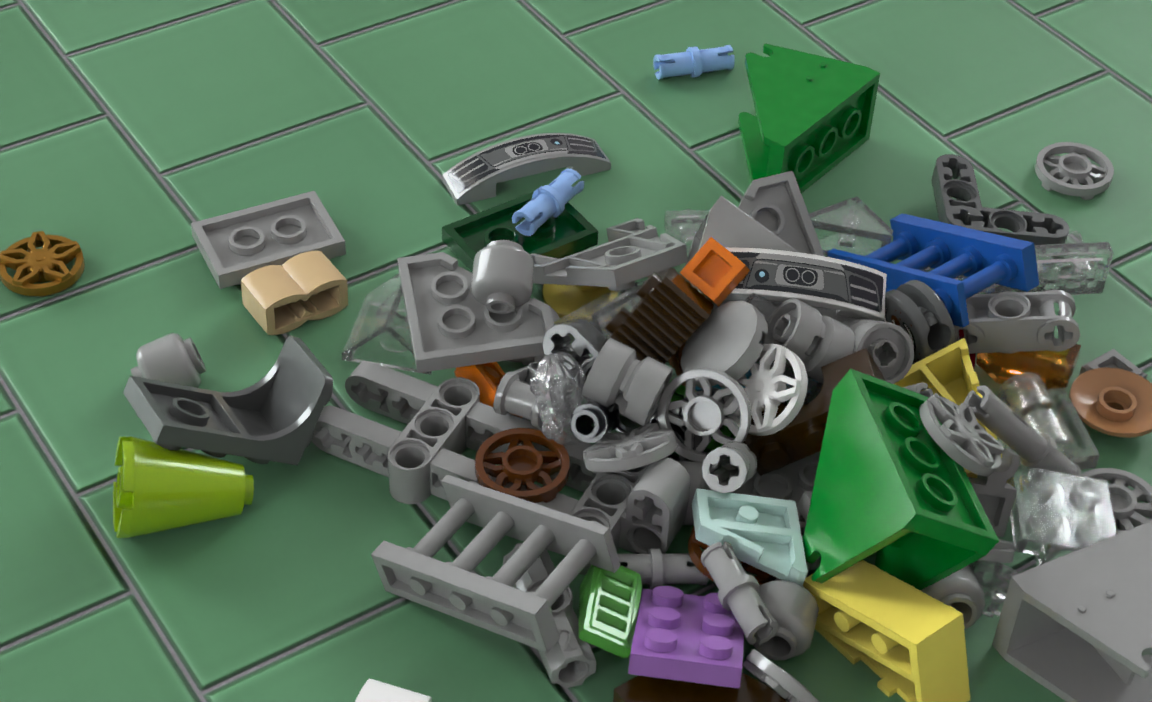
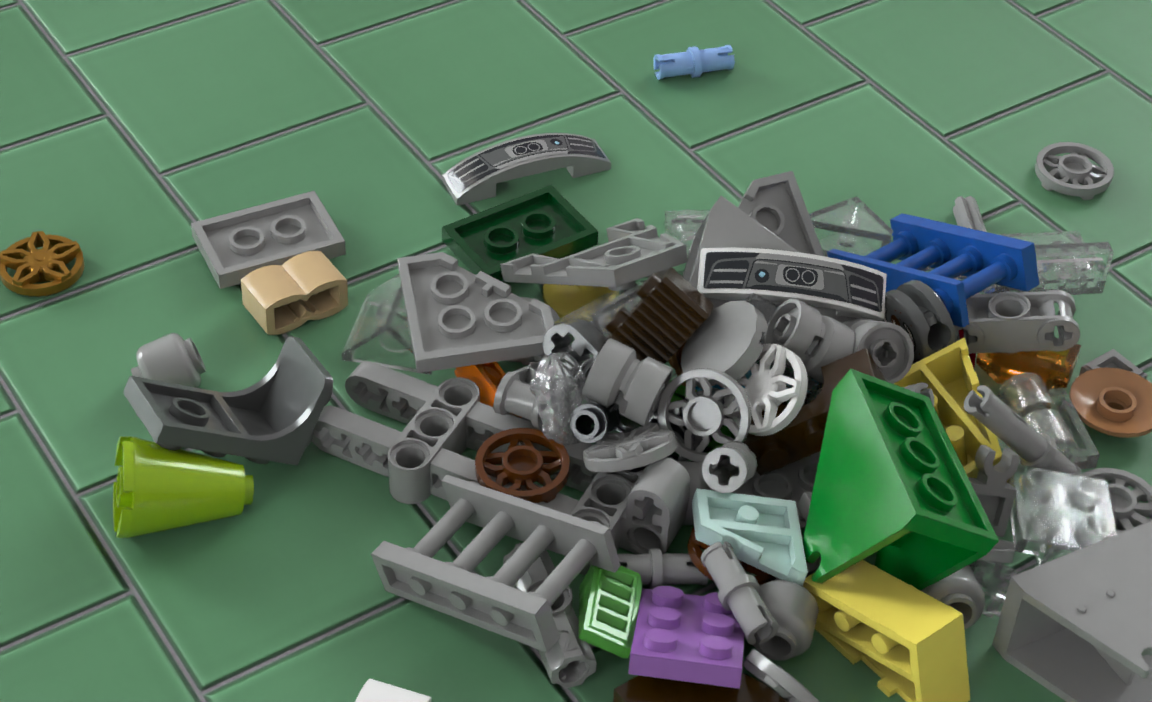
(502, 276): light grey head -> none
(547, 202): light blue pin -> none
(714, 271): orange tile -> none
(807, 113): green ladder -> none
(961, 435): light grey wheel -> none
(969, 213): dark grey beam -> none

